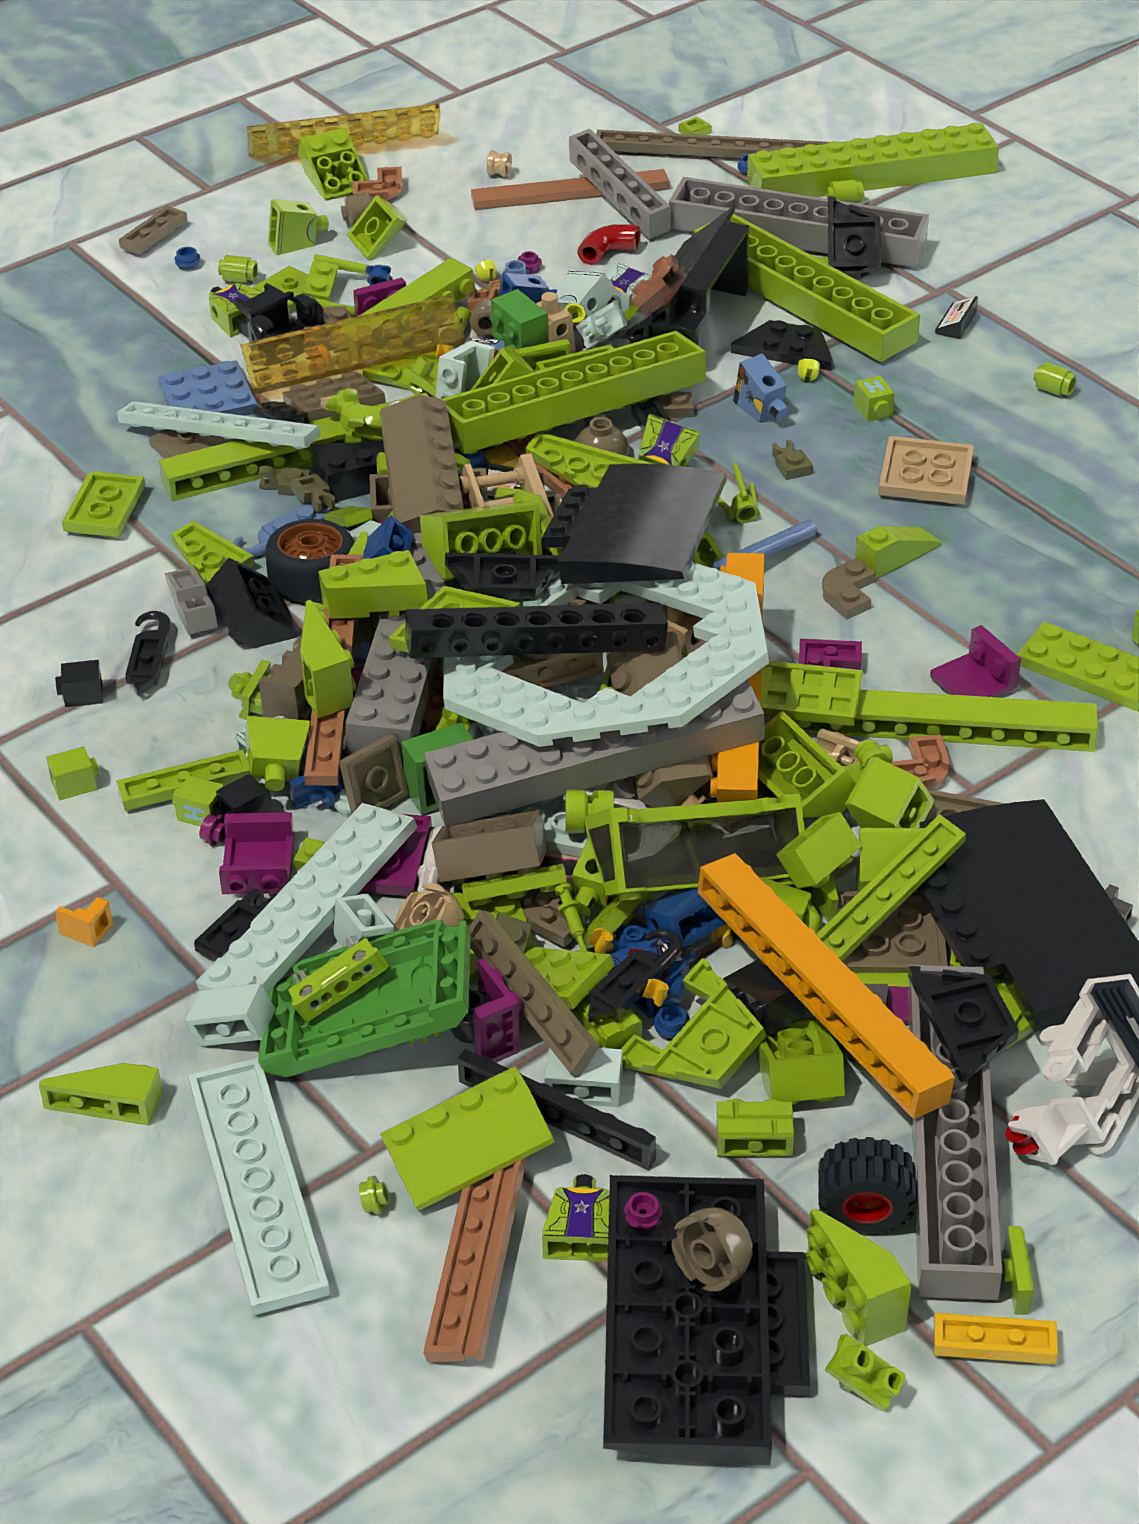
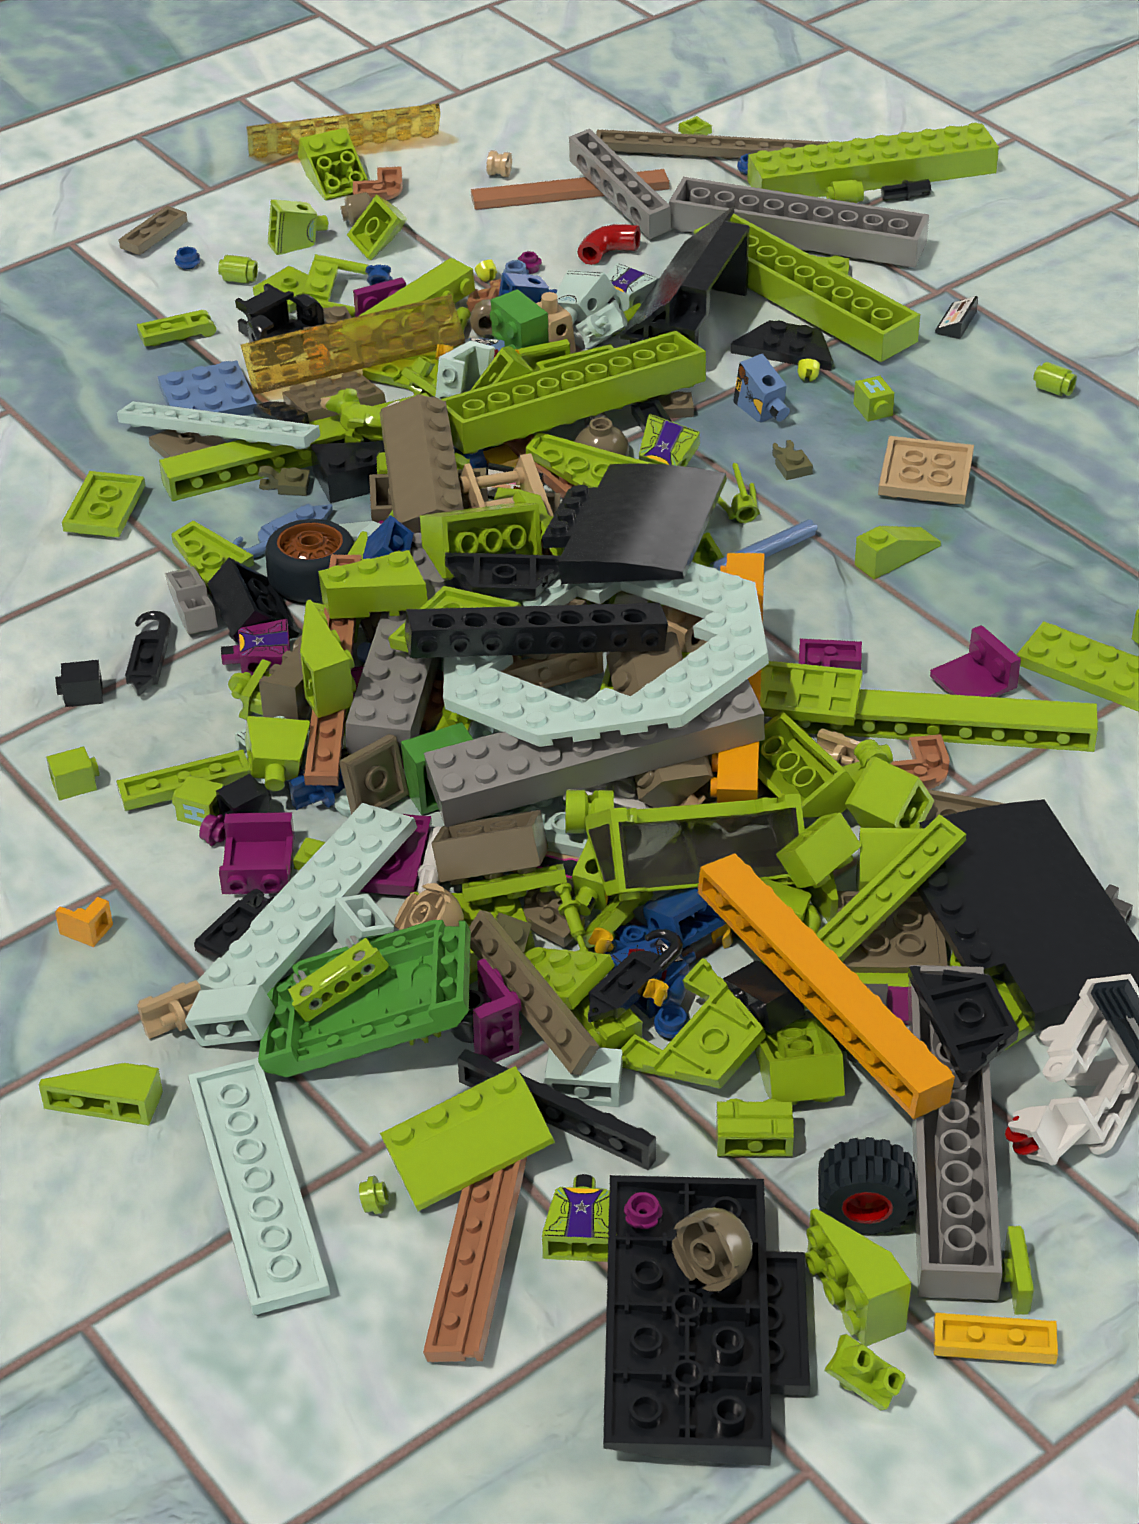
(168, 1010): none -> tan hips
(176, 328): none -> lime plate
(224, 309): lime torso -> none
(258, 642): none -> torso
(312, 490): olive plate -> none
(349, 516): lime tile -> none
(574, 309): neon yellow hinge -> none
(646, 289): nougat plate -> none
(843, 585): dark tan plate -> none
(853, 240): black wing -> none
(906, 189): none -> black axle

